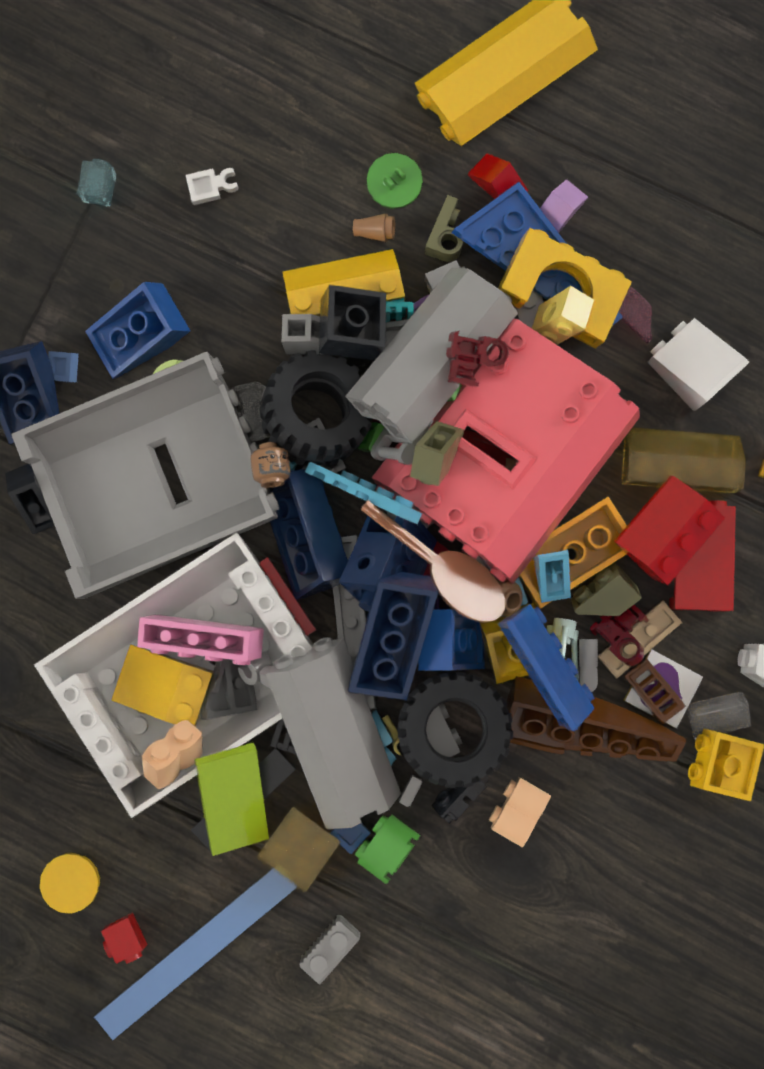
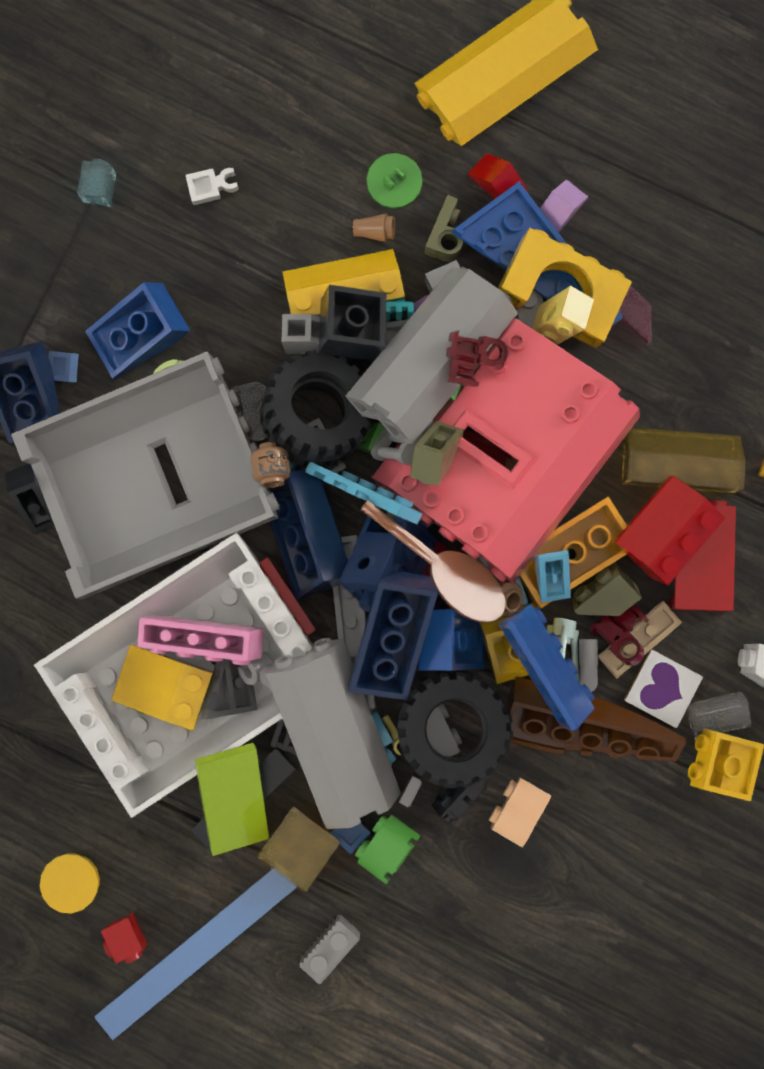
(170, 755): light nougat brick -> none
(670, 694): reddish brown slope -> none
(696, 363): white slope -> none

